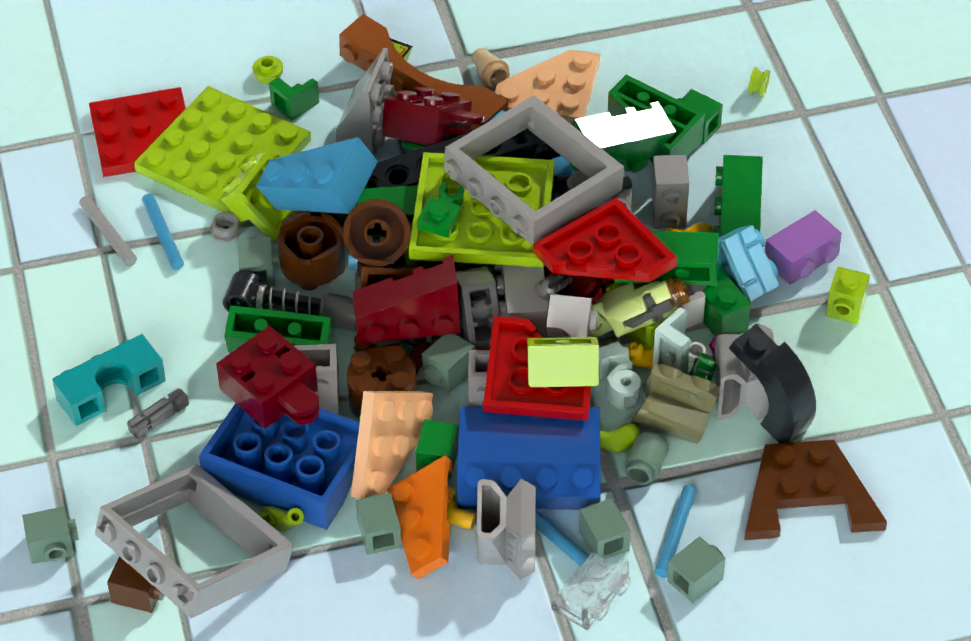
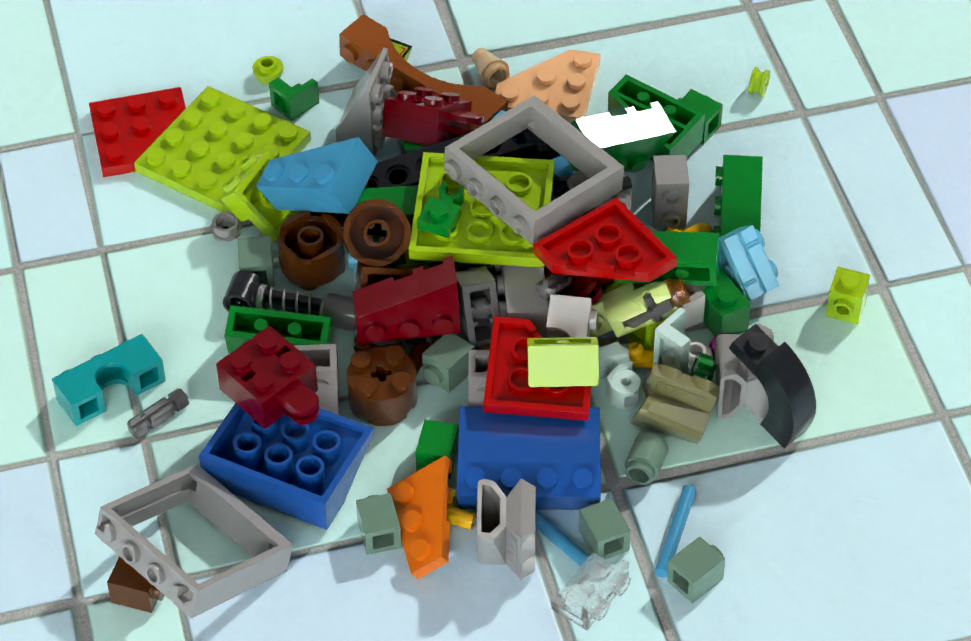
(49, 534): sand green brick -> none
(108, 230): light grey bar -> none
(162, 231): dark azure bar -> none
(282, 519): lime arm -> none
(387, 437): light nougat plate -> none
(620, 438): lime arm -> none
(803, 247): medium lavender brick -> none
(806, 477): reddish brown wing -> none

